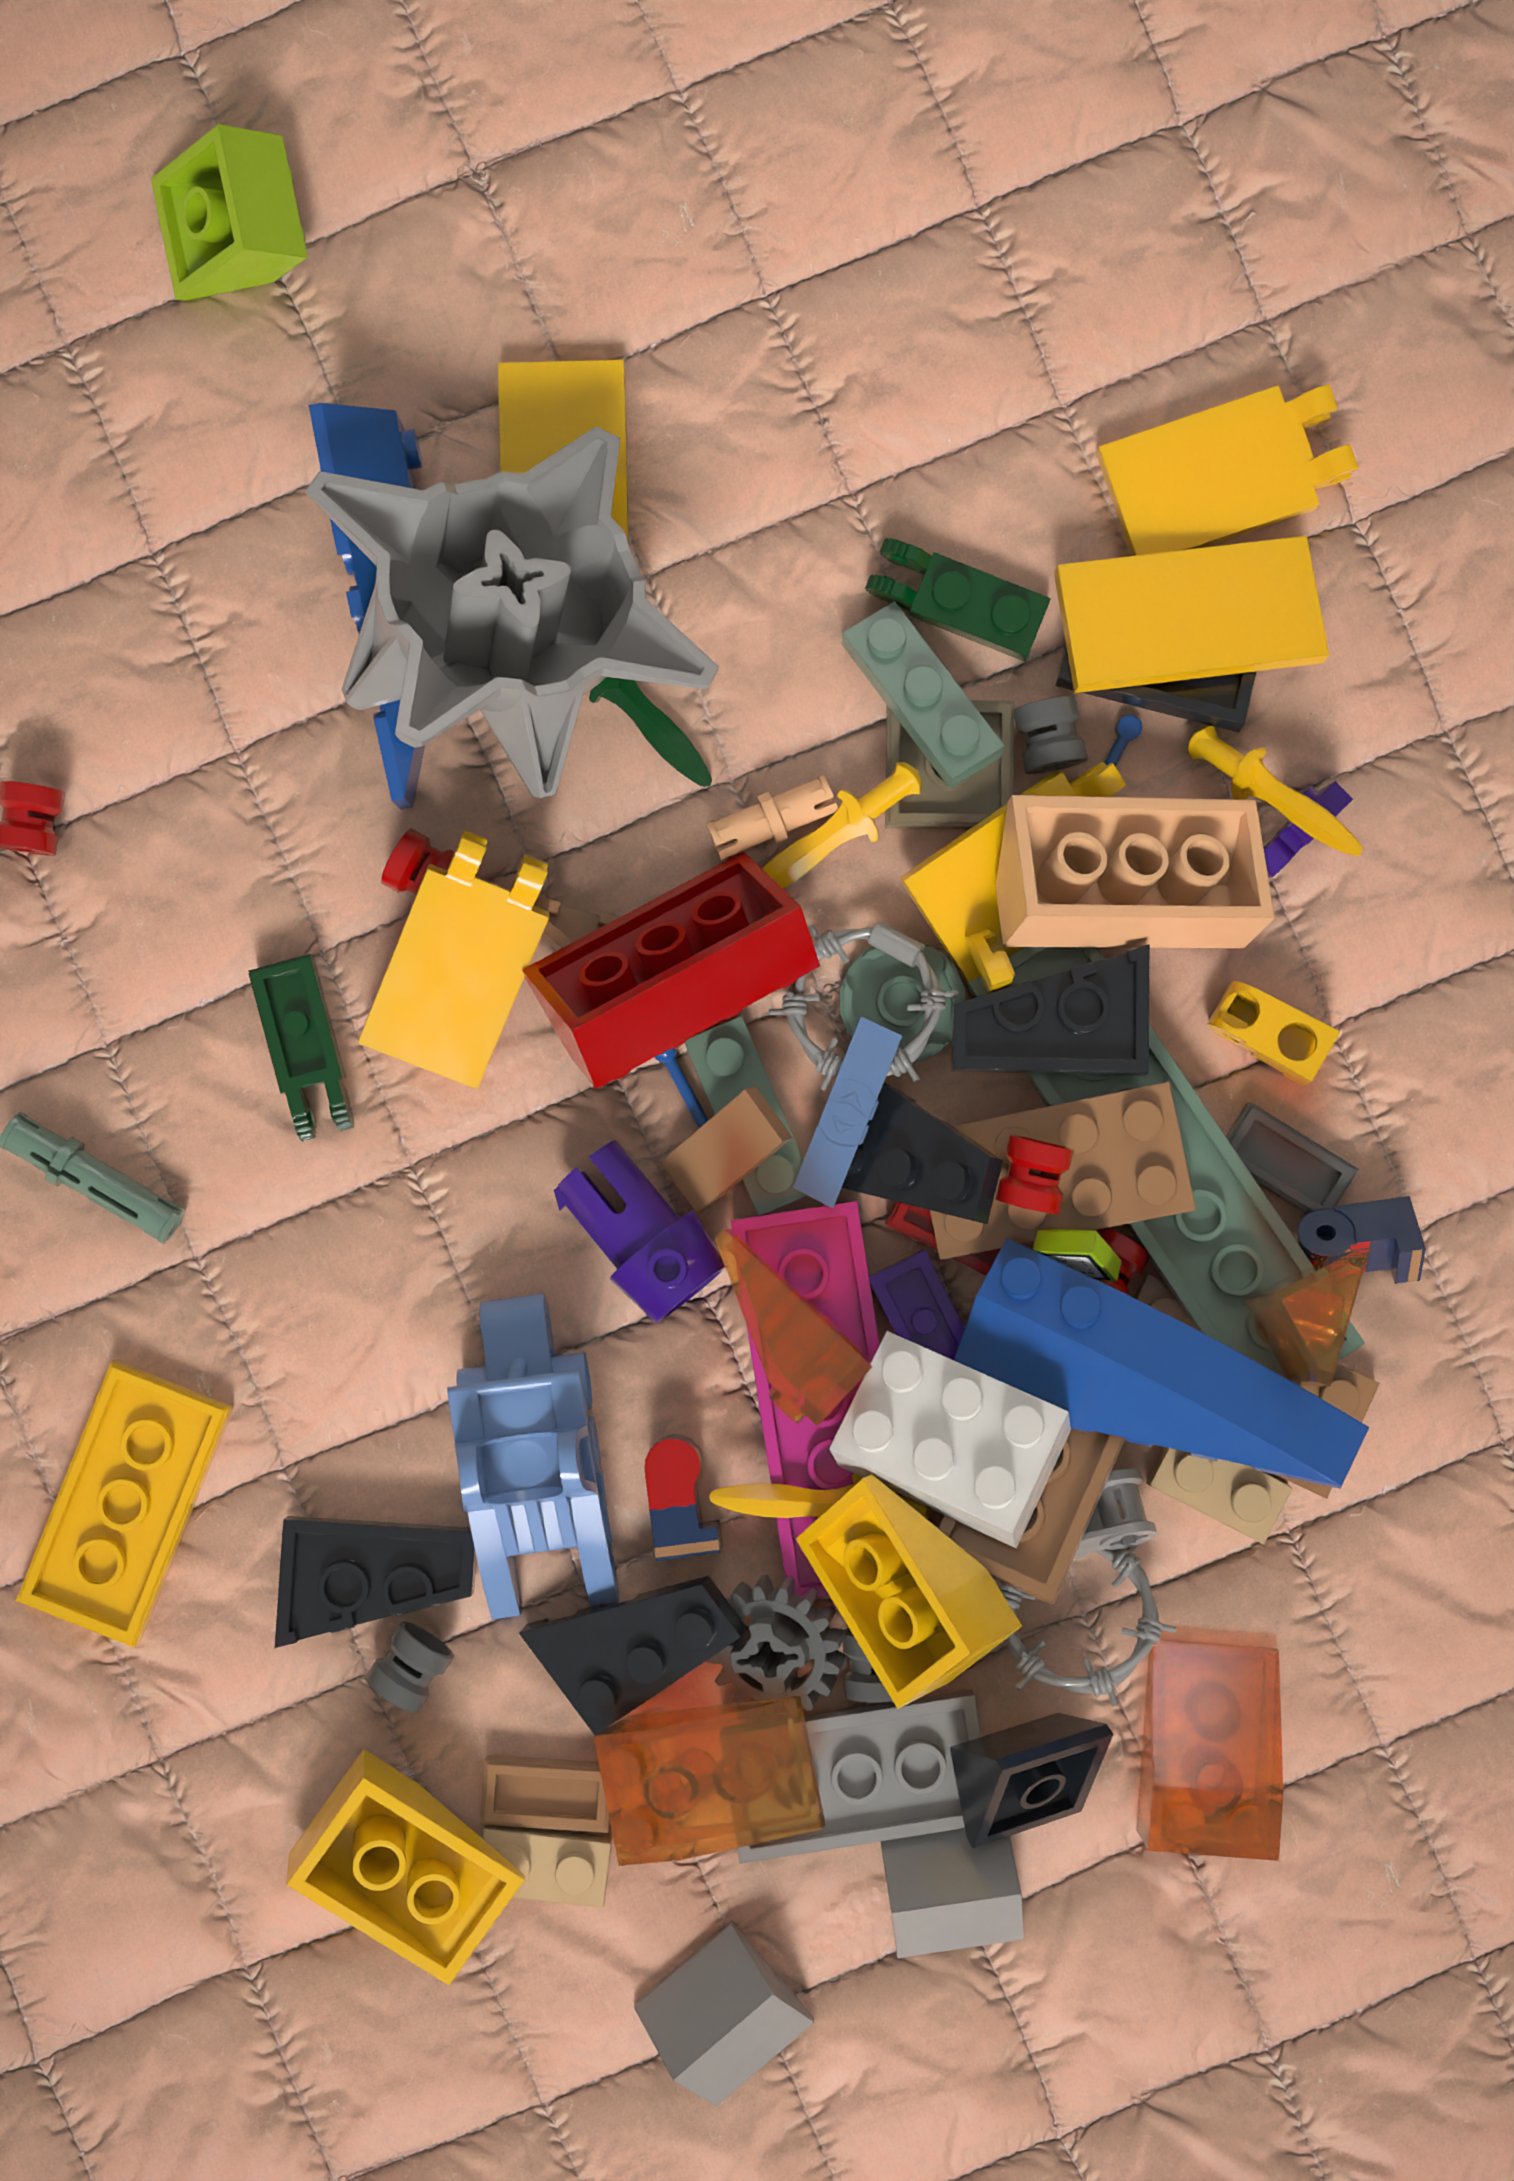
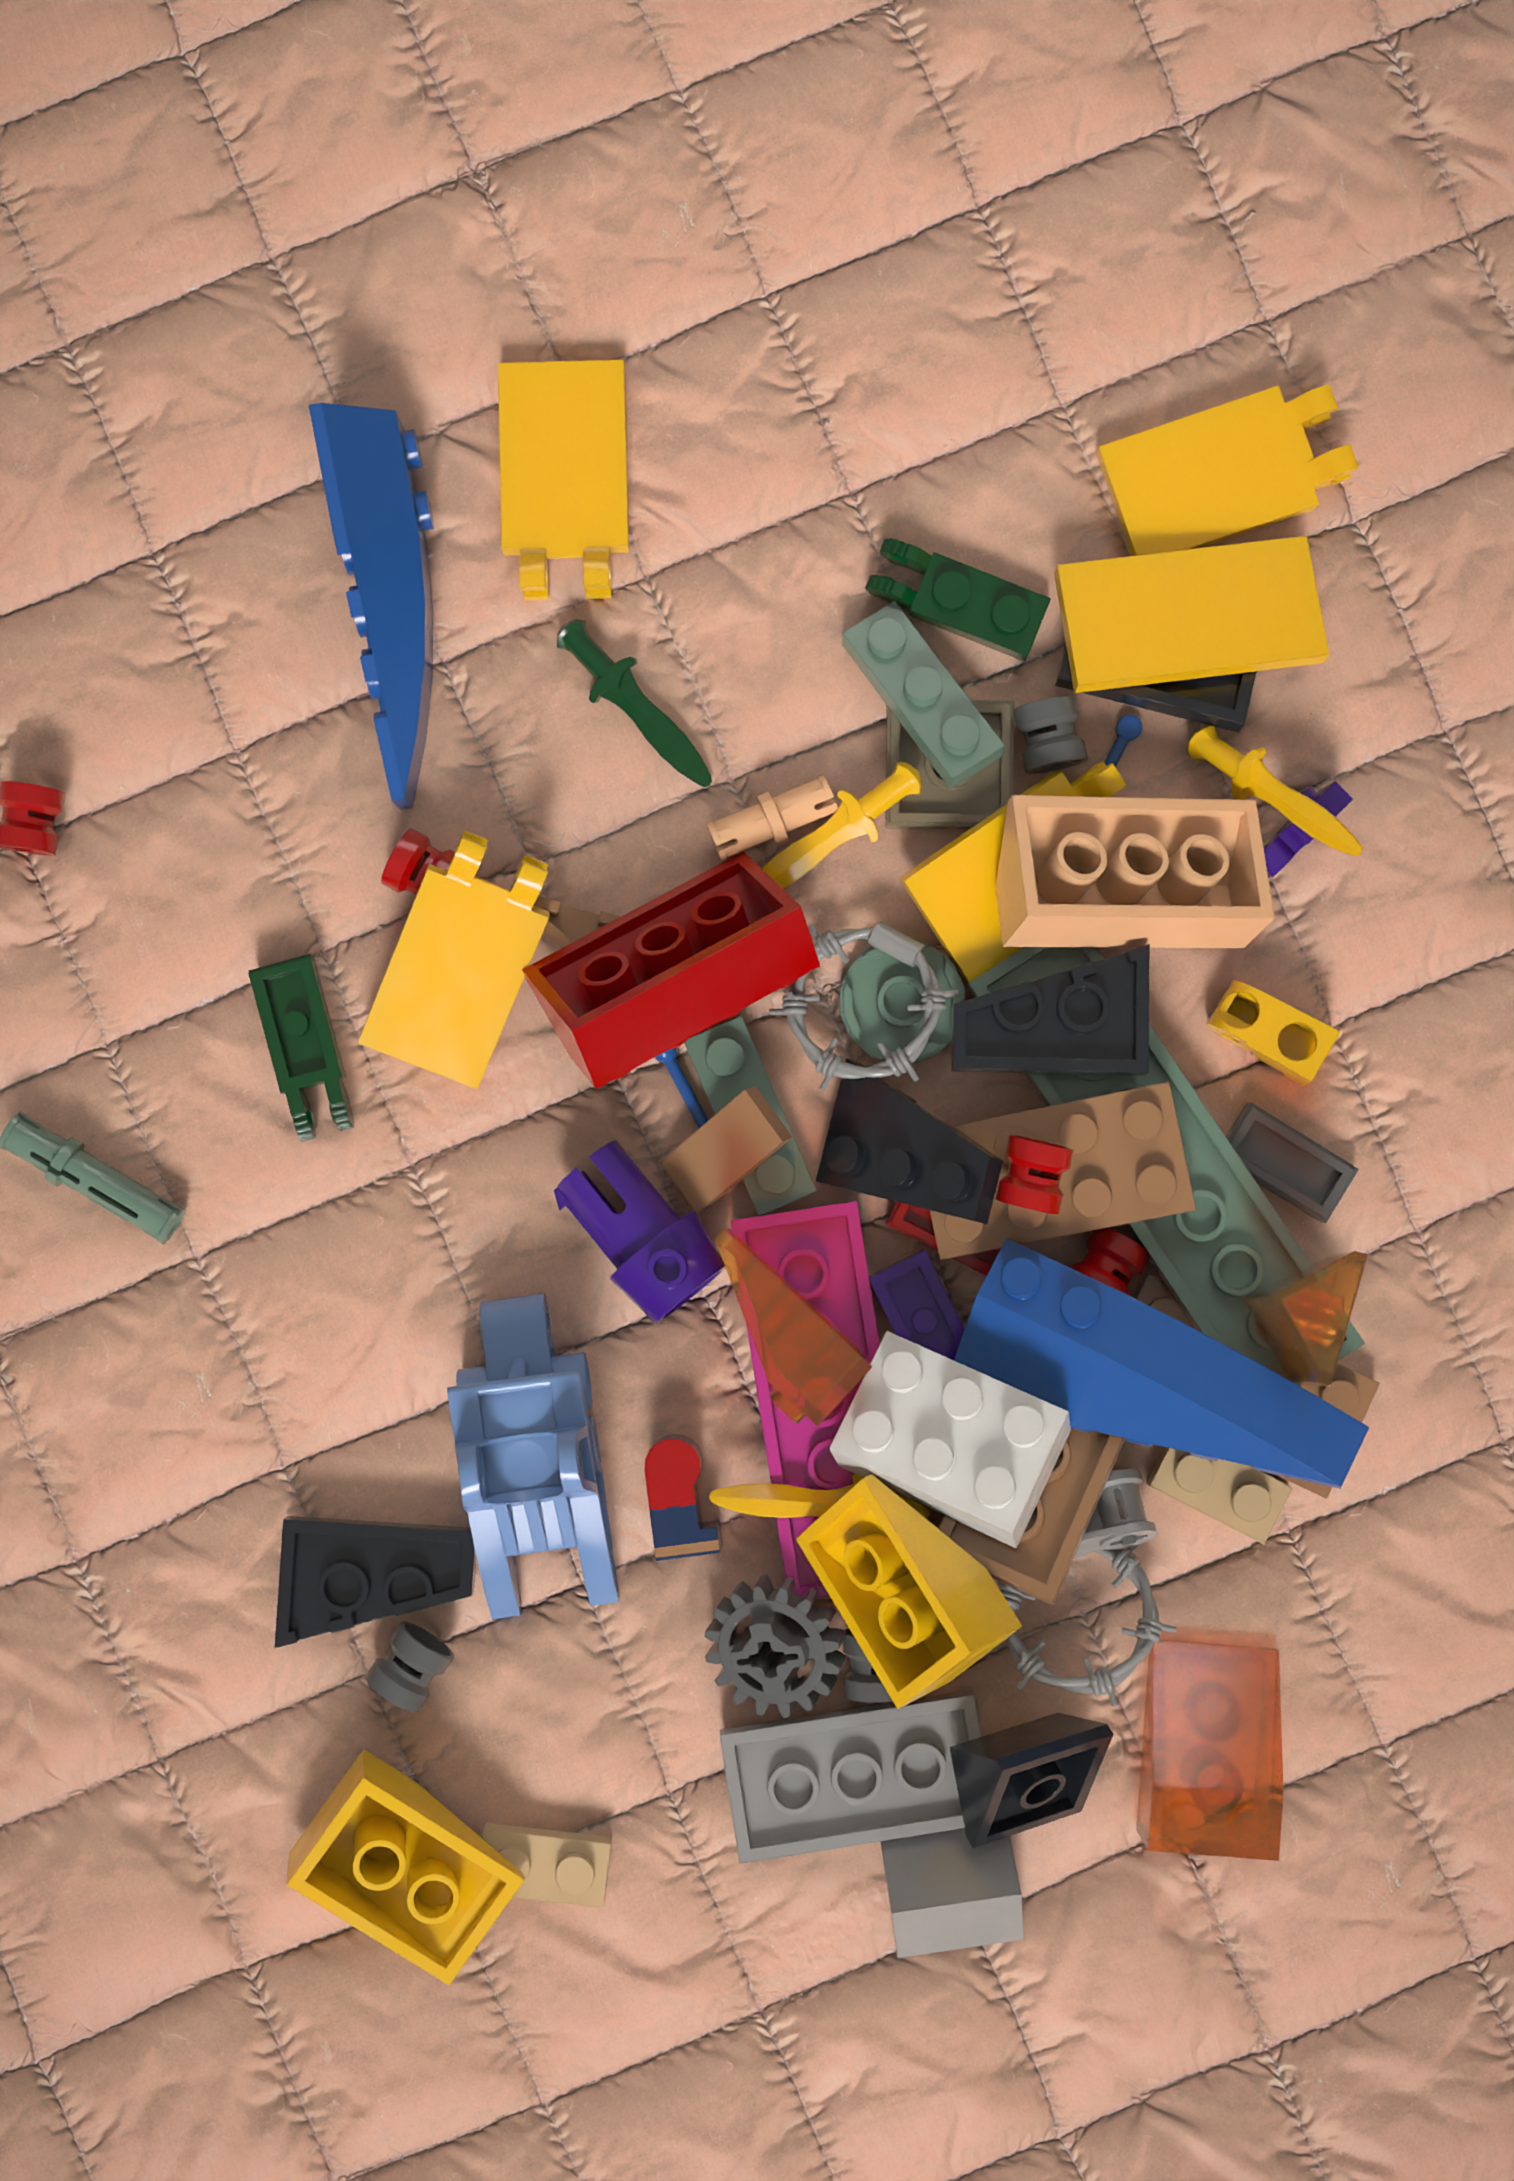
(124, 1503): yellow tile -> none
(228, 213): lime slope -> none
(504, 603): light grey piece -> none
(543, 1794): medium nougat tile -> none
(633, 1649): black wing -> none
(708, 1779): clear orange slope -> none
(721, 2016): light grey slope -> none
(847, 1112): medium blue piece -> none
(991, 963): yellow tile -> none
(1081, 1251): lime tile -> none
(1379, 1228): dark blue leg -> none

